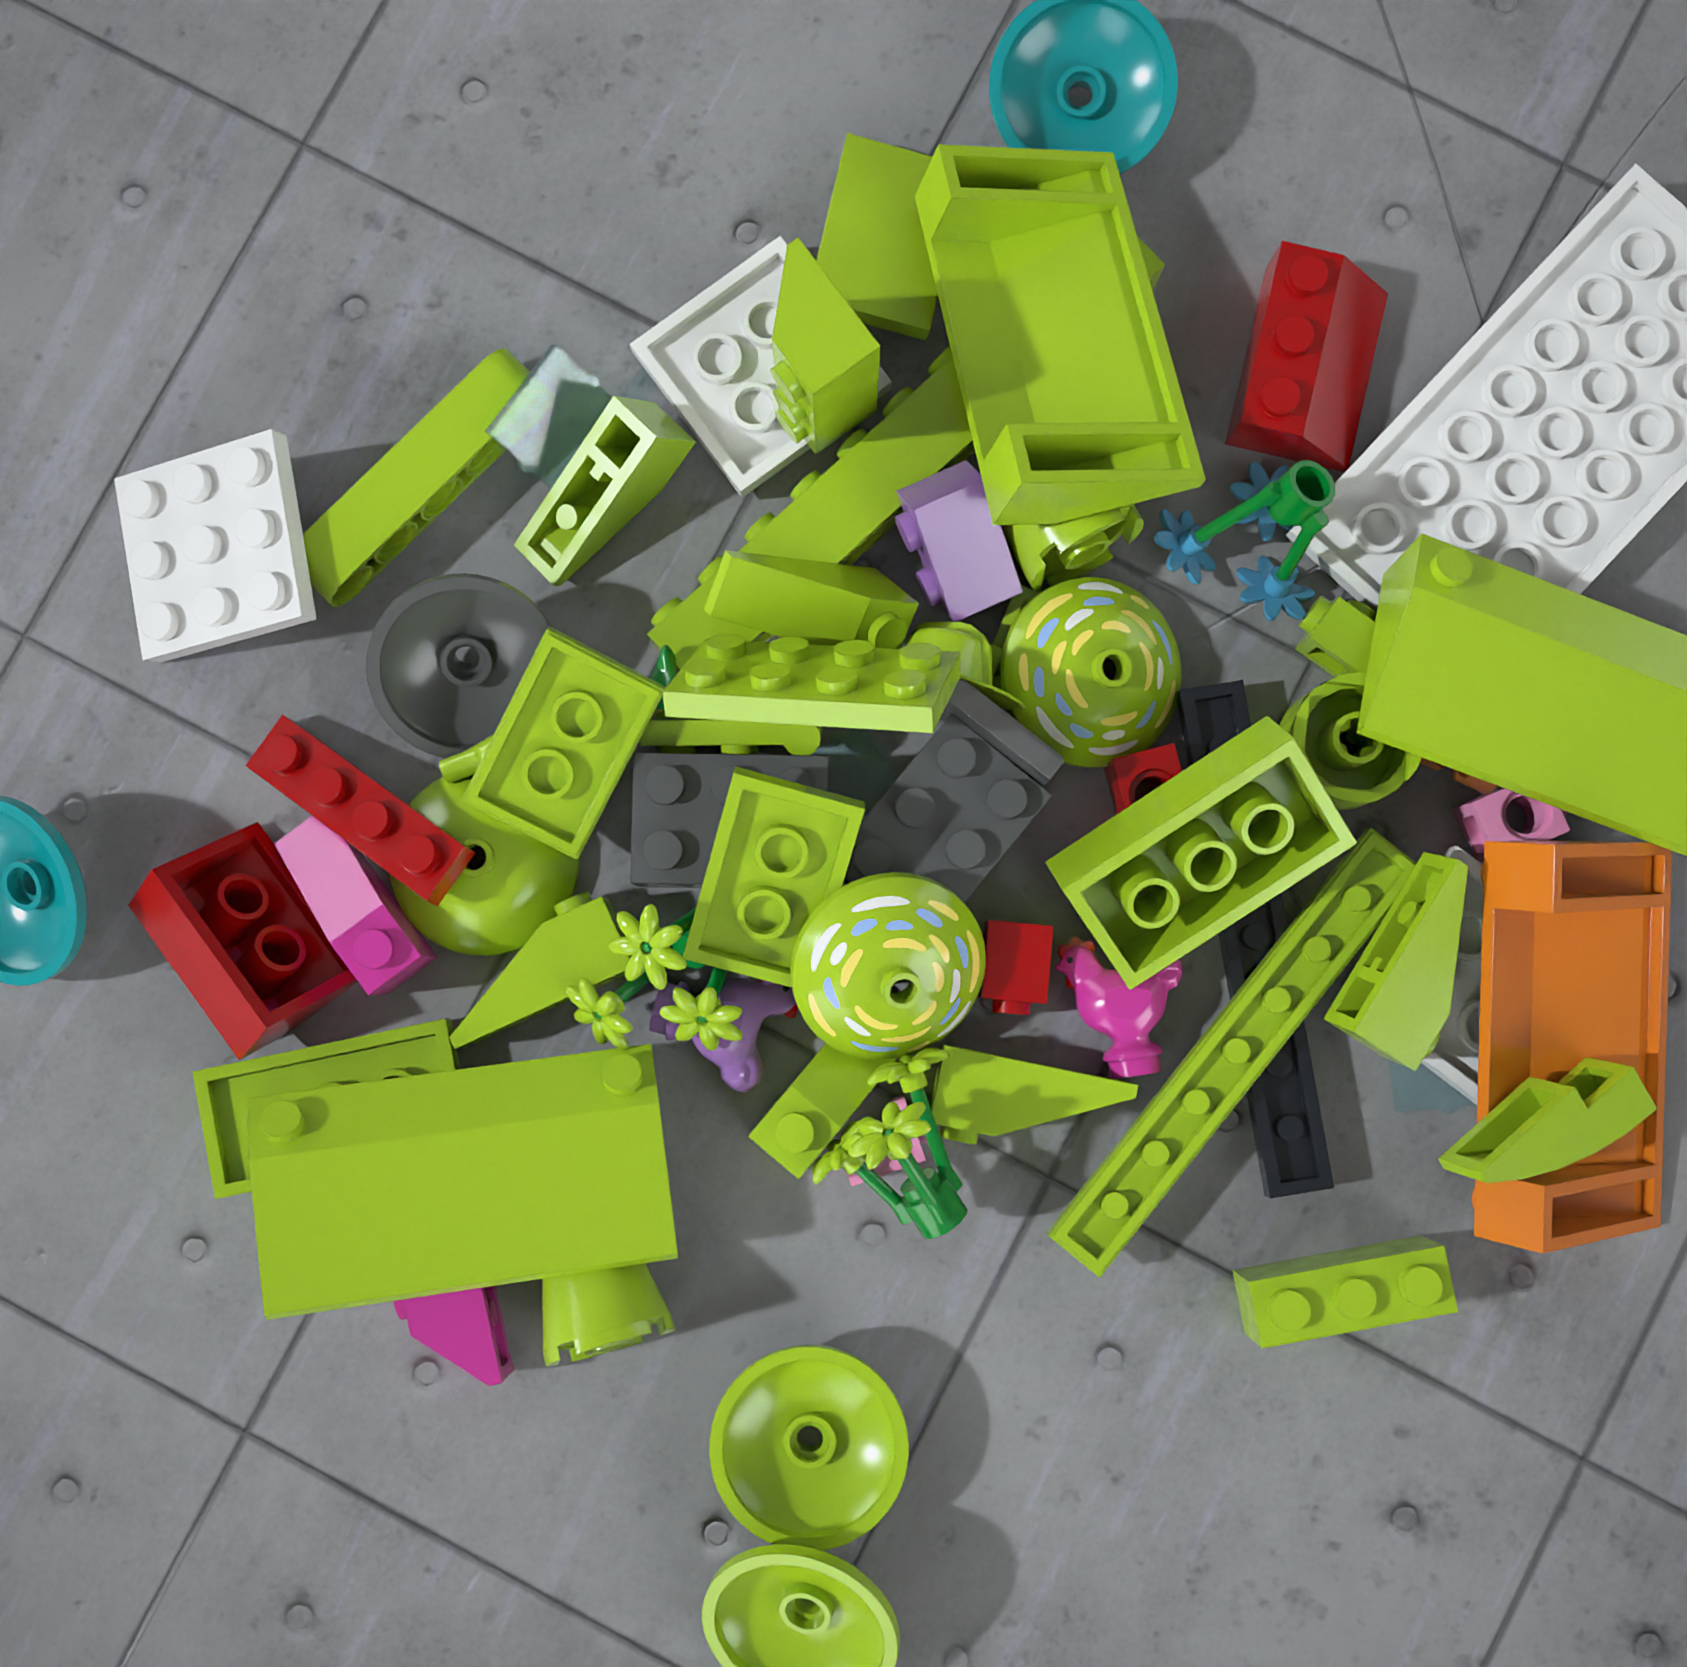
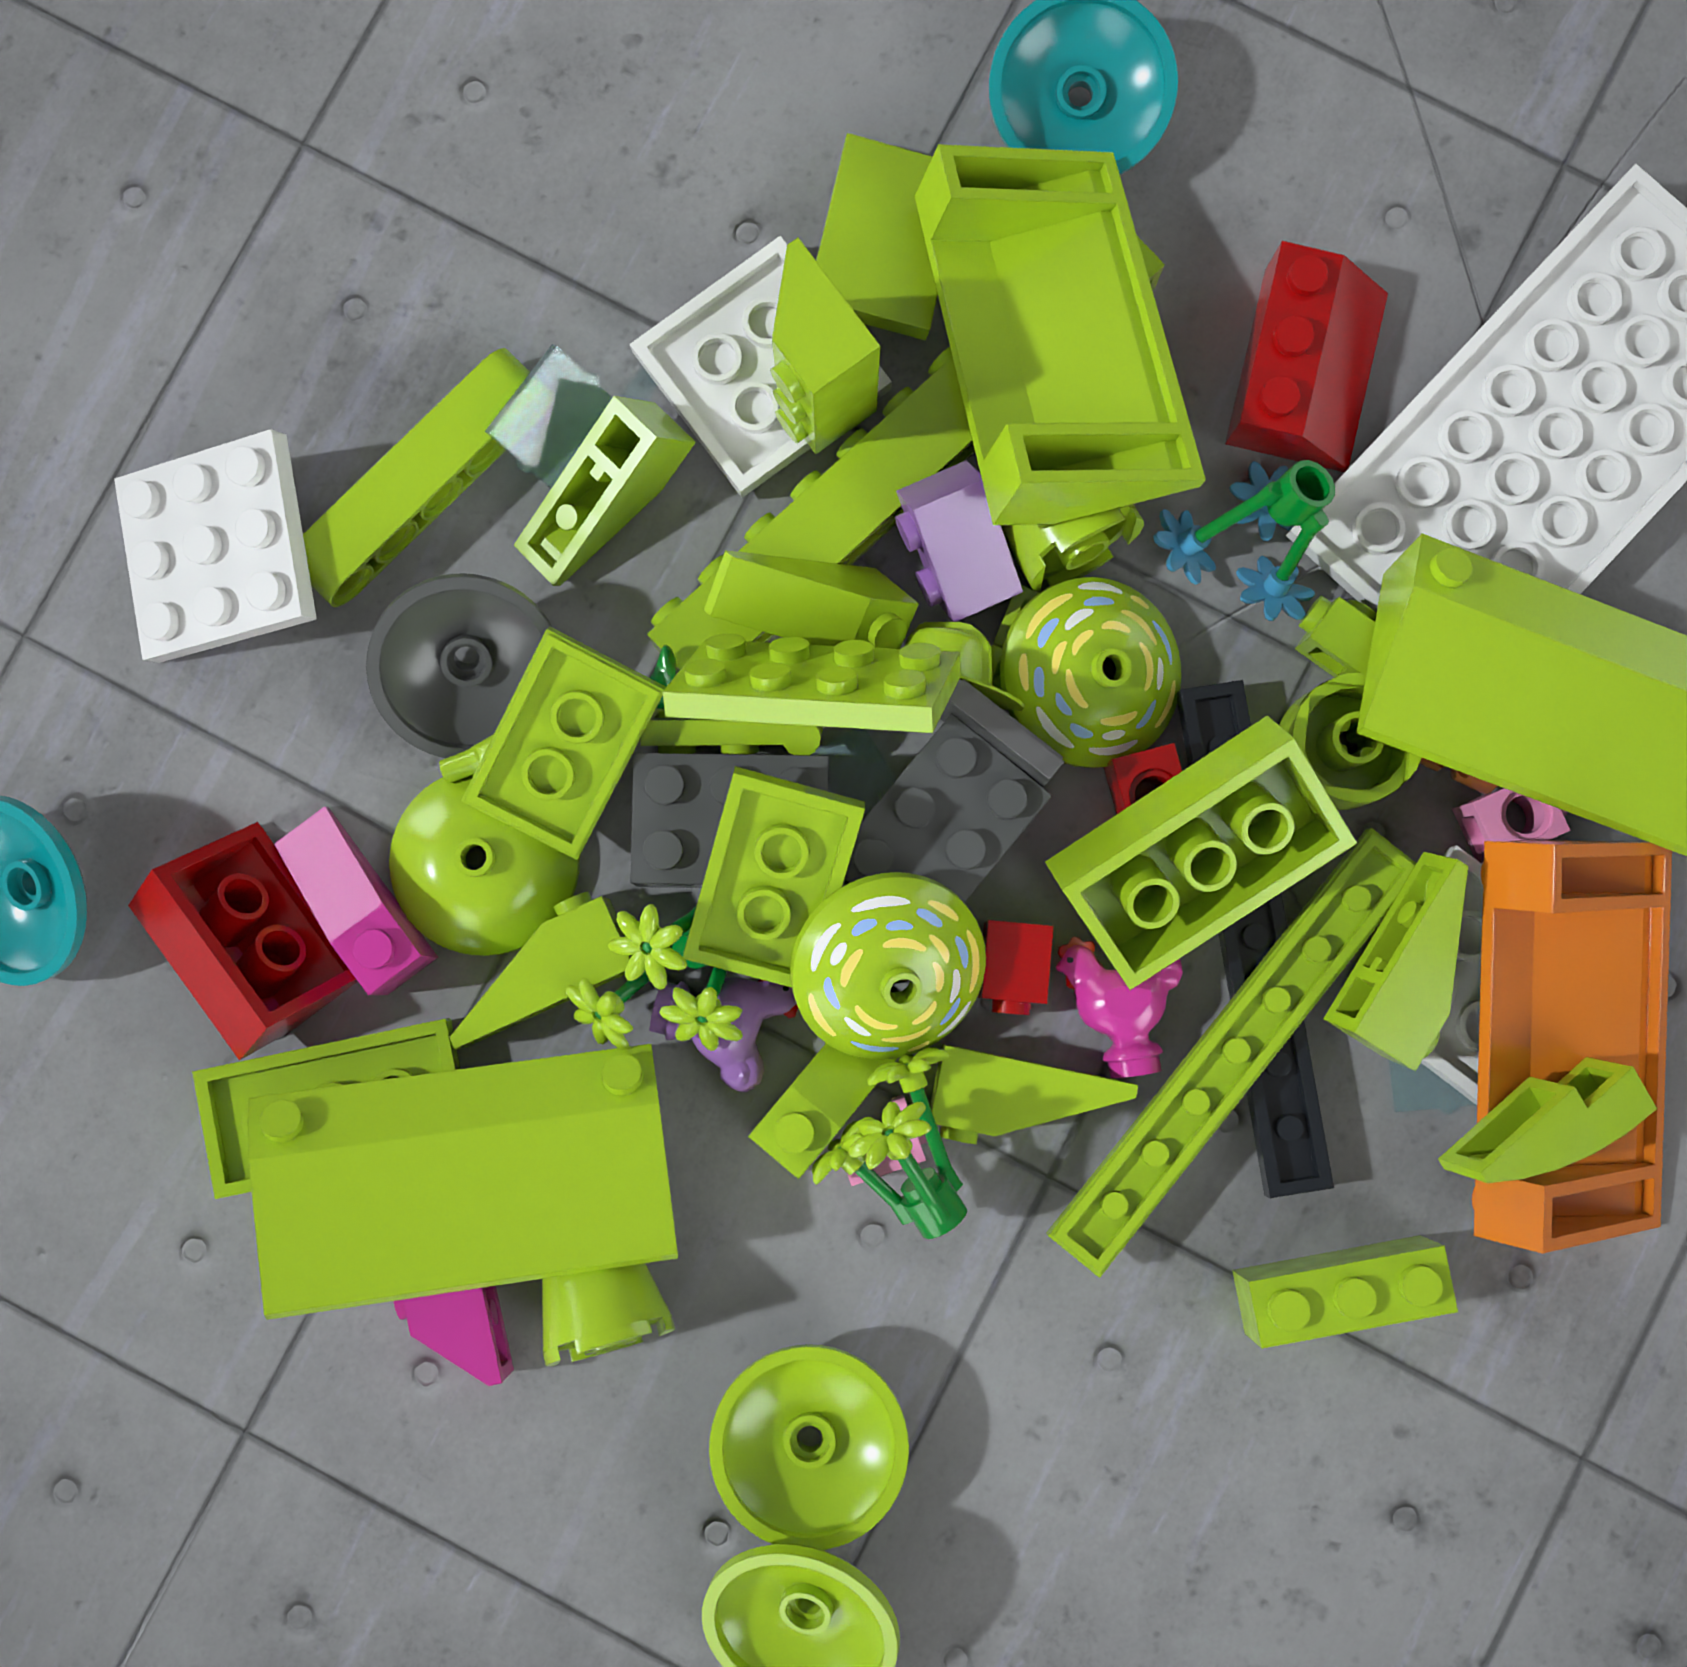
(360, 810): red plate -> none

